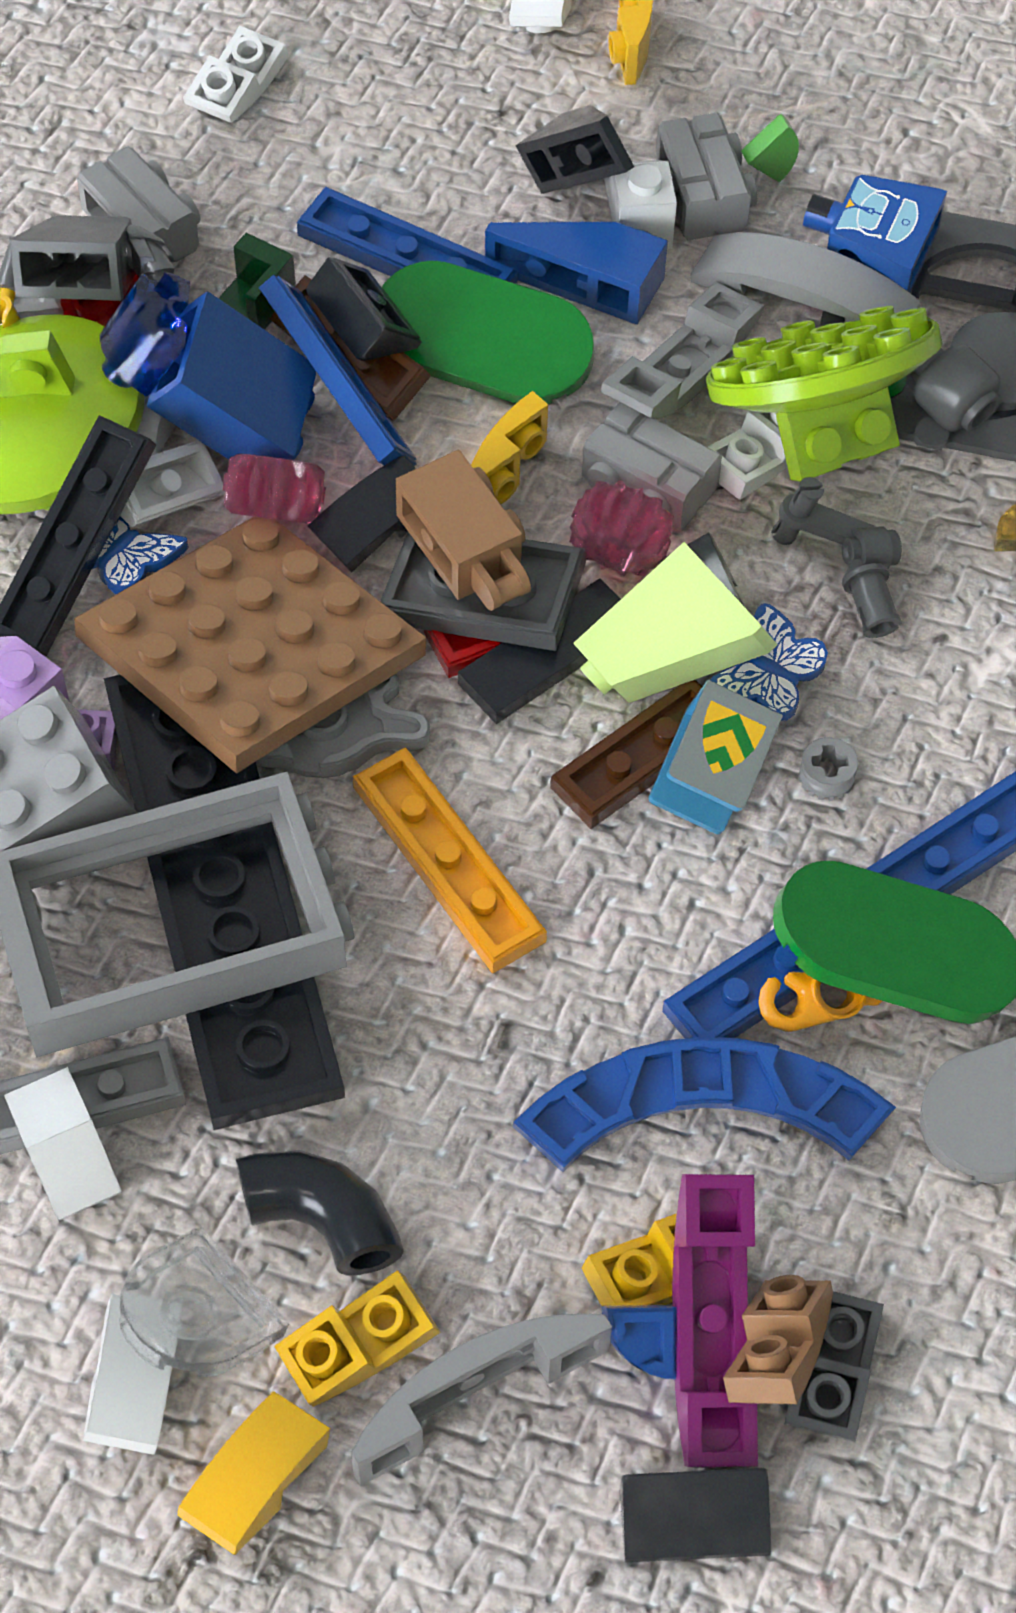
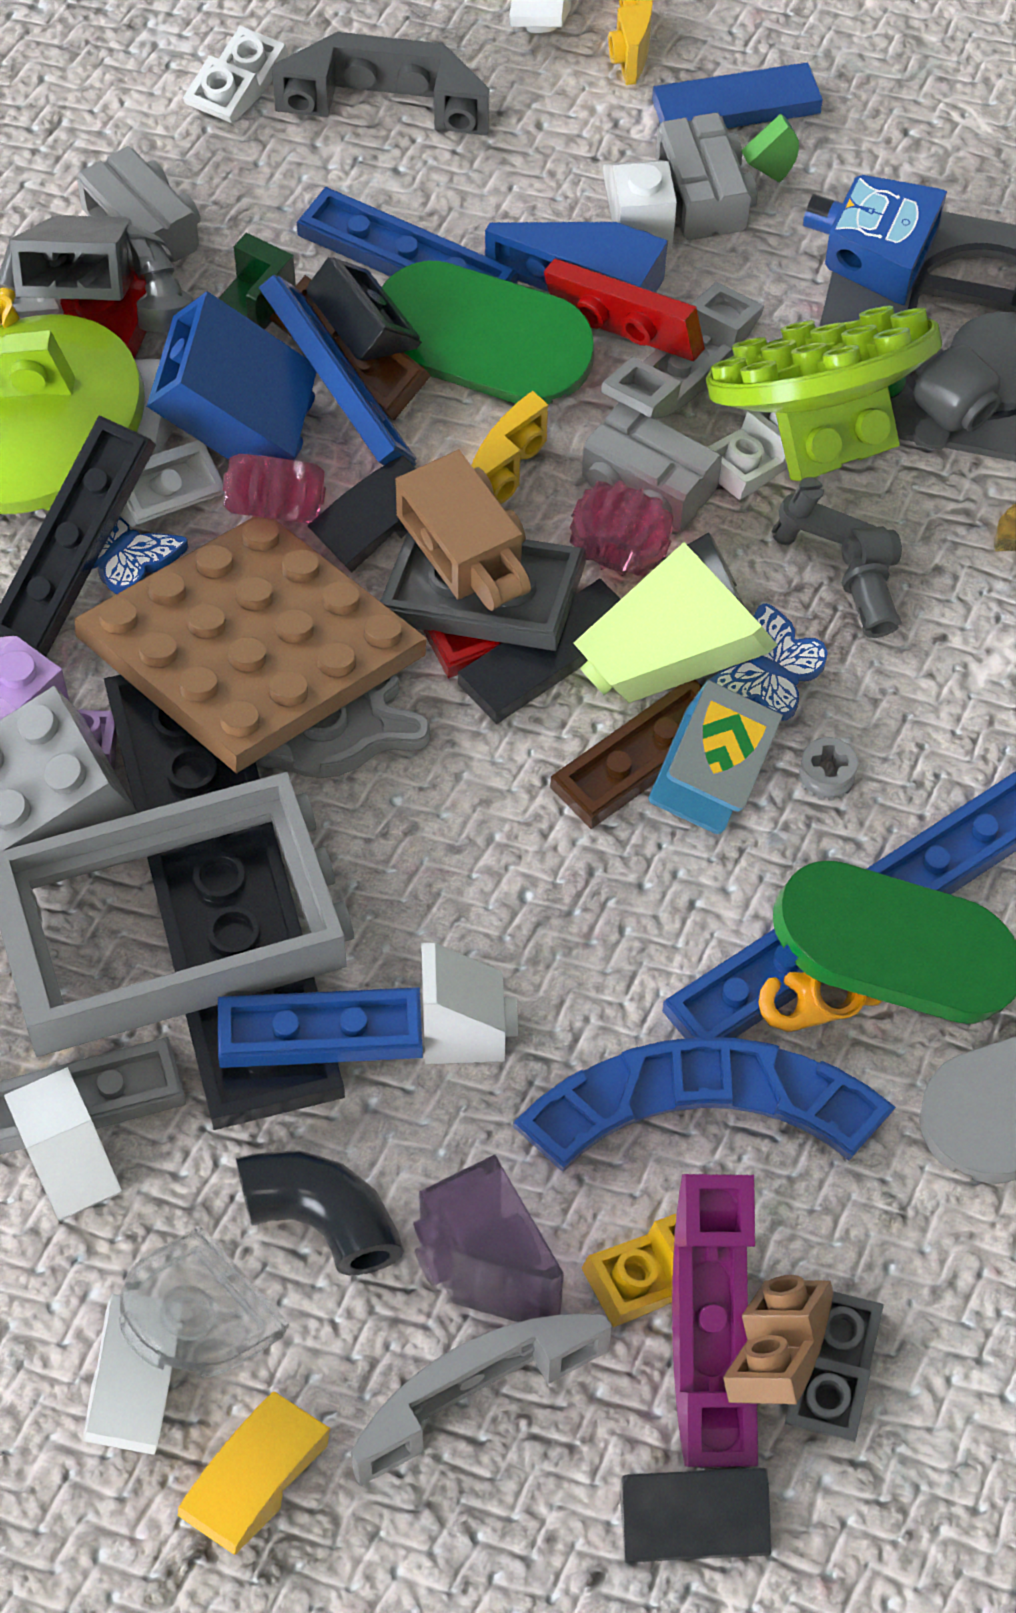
(145, 332): clear blue cylinder -> none
(319, 1027): none -> blue tile
(358, 1341): yellow slope -> none
(383, 64): none -> dark grey slope
(449, 860): light orange tile -> none
(464, 1009): none -> white slope
(486, 1246): none -> clear purple slope
(574, 150): black slope -> none
(628, 309): none -> red plate
(645, 1336): blue tile -> none
(742, 96): none -> blue tile
(798, 274): light grey slope -> none

